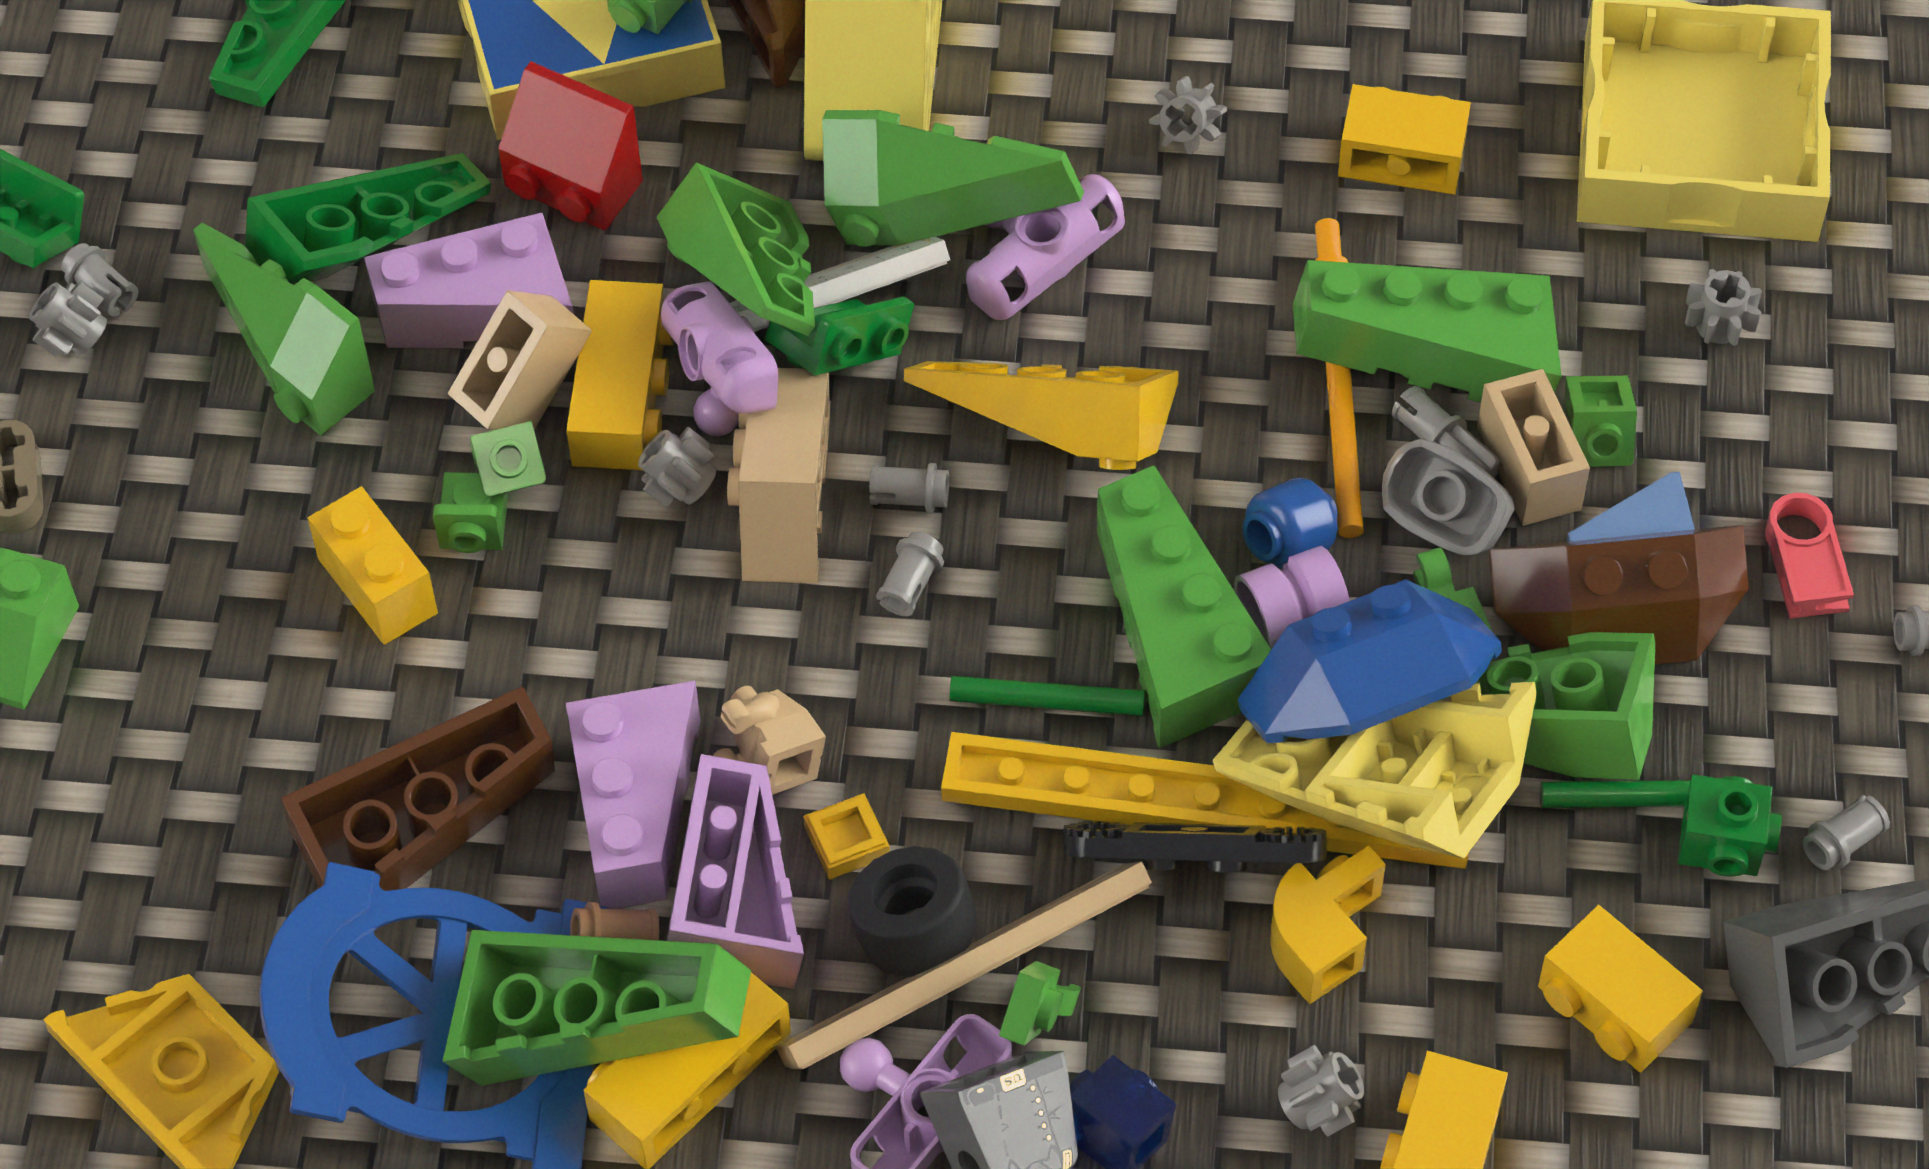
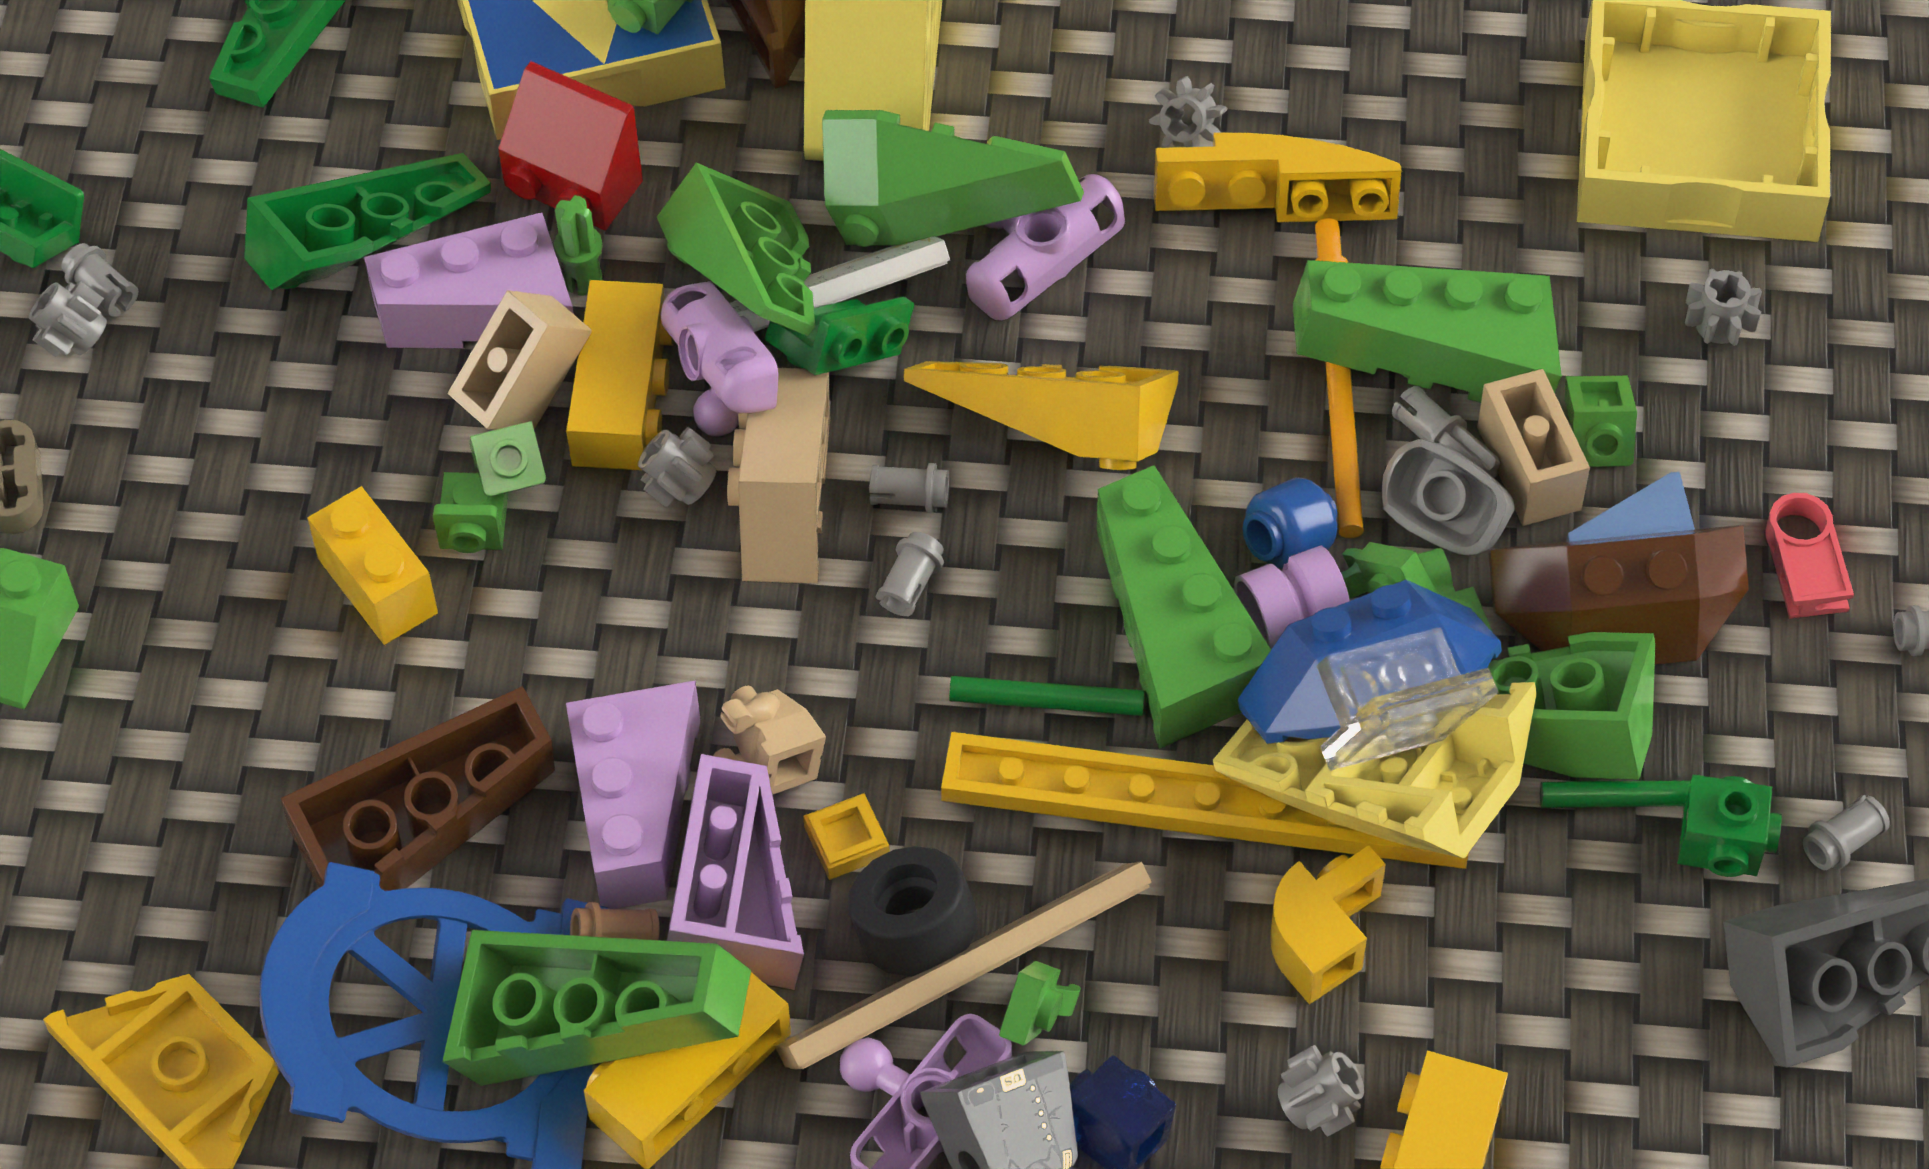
(296, 333): bright green wedge -> none
(577, 244): none -> bright green axle
(1222, 846): black plate -> none
(1288, 173): none -> yellow slope
(1382, 566): none -> bright green plate
(1398, 697): none -> clear bracket
(1403, 139): yellow brick -> none
(1618, 989): yellow brick -> none

